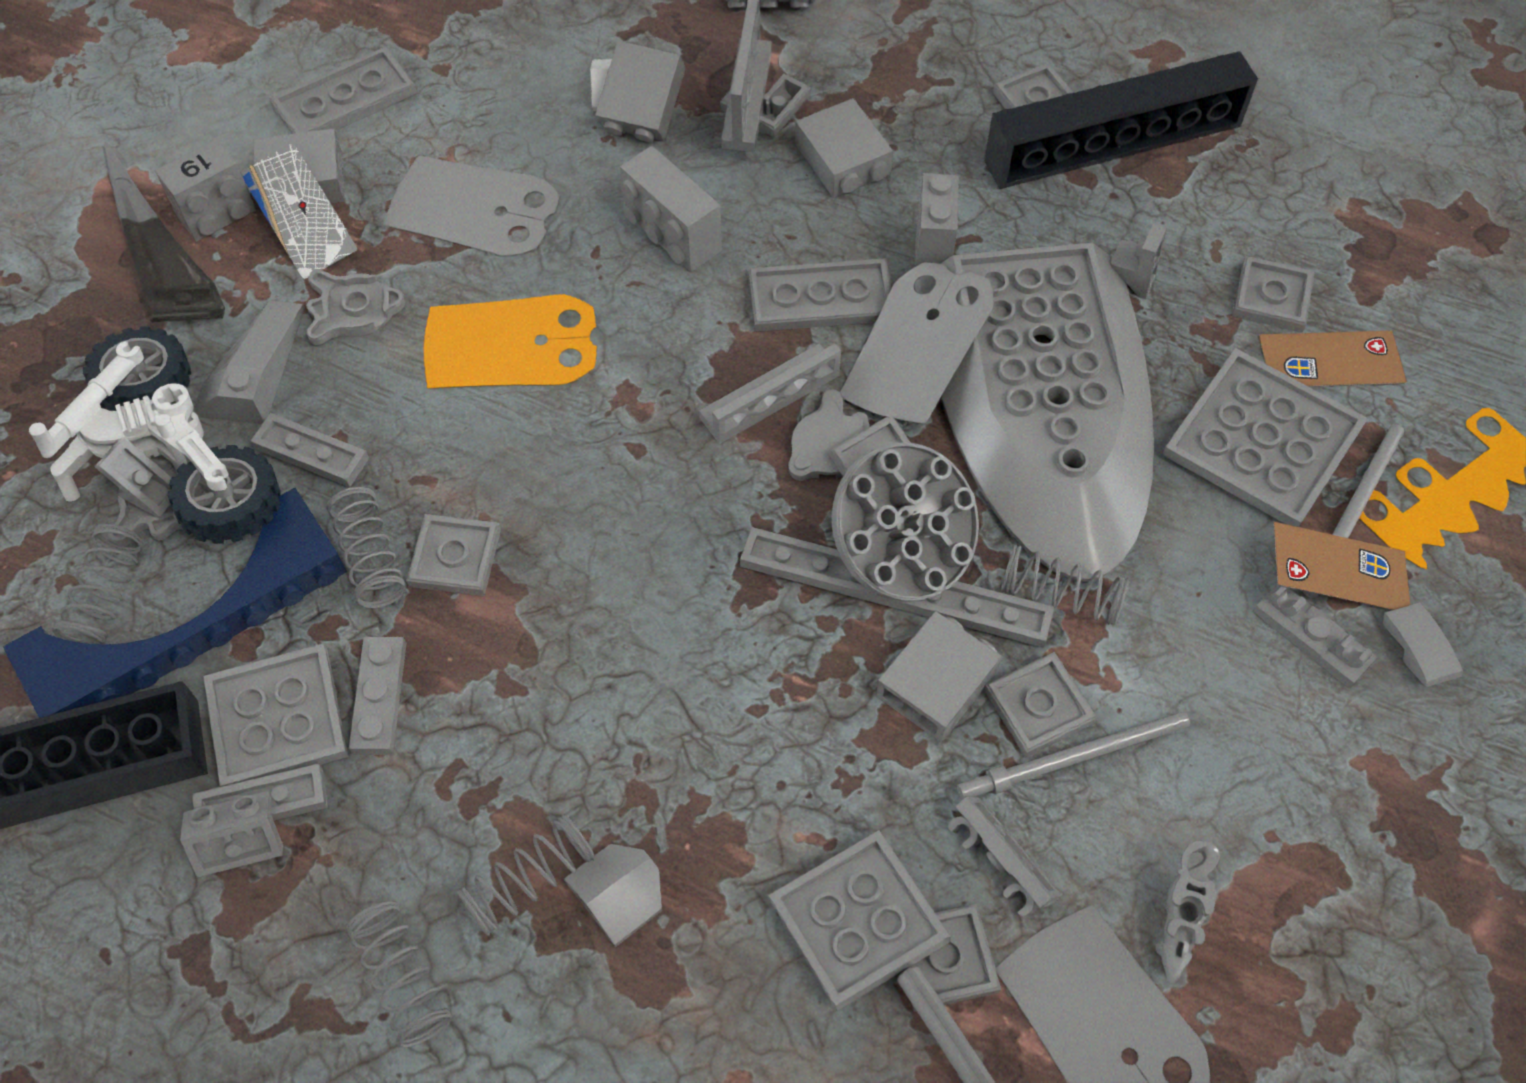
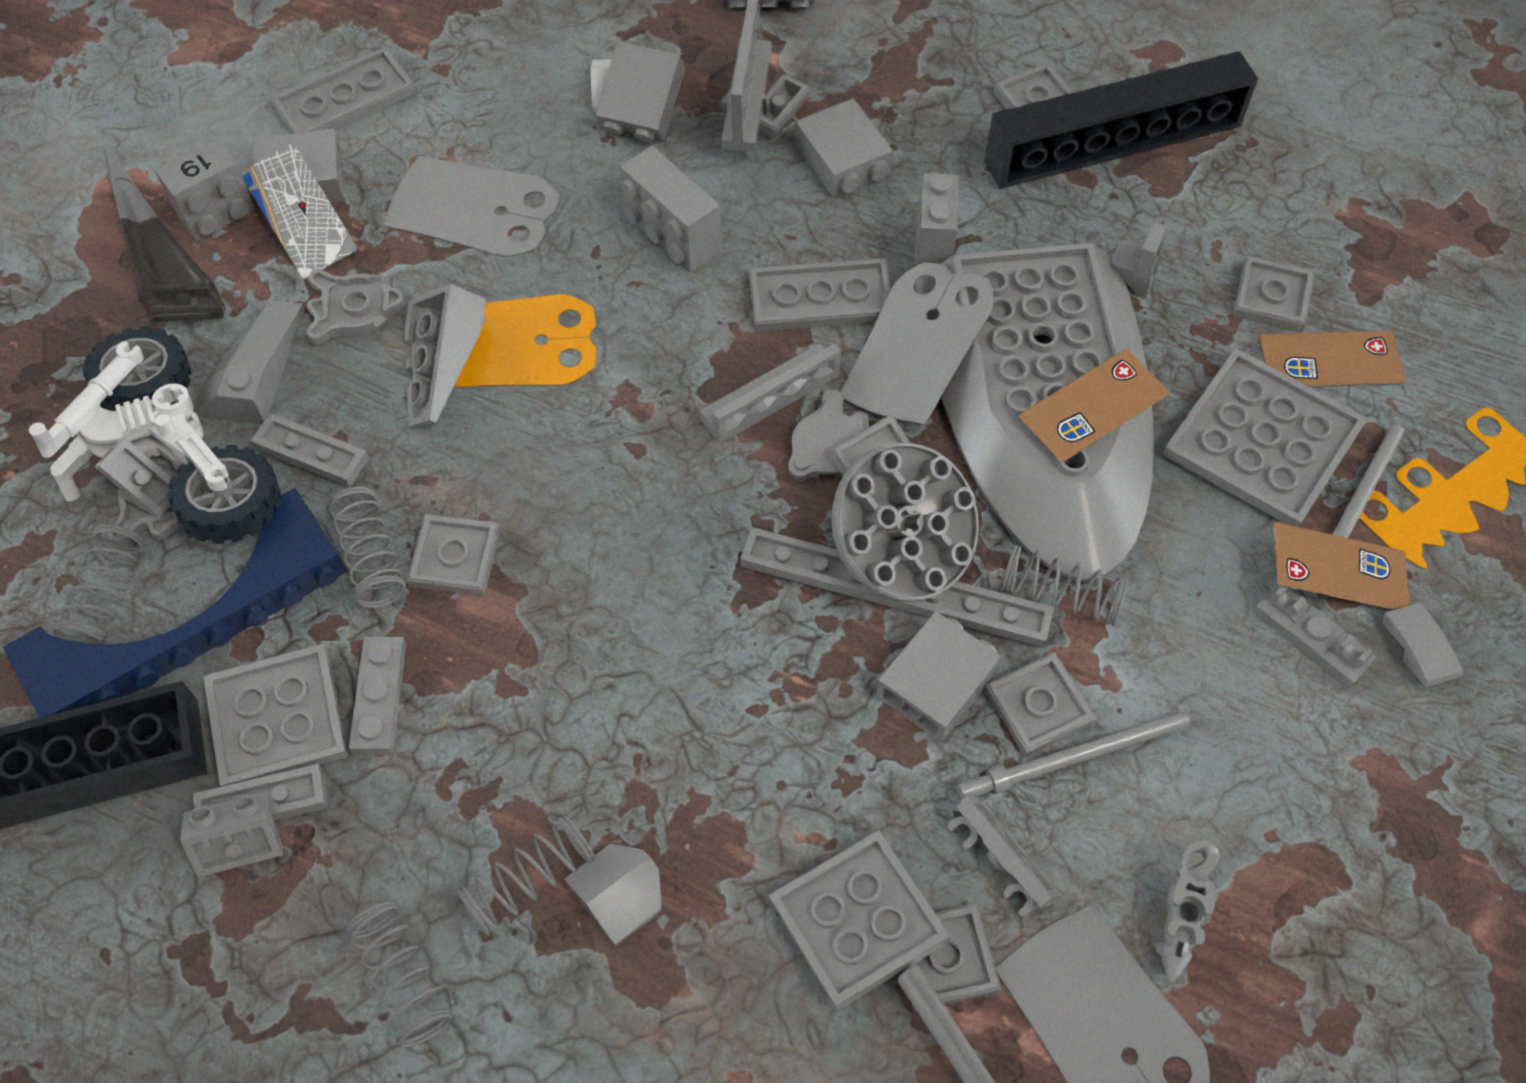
(441, 335): none -> light grey wedge
(1094, 405): none -> medium nougat sticker

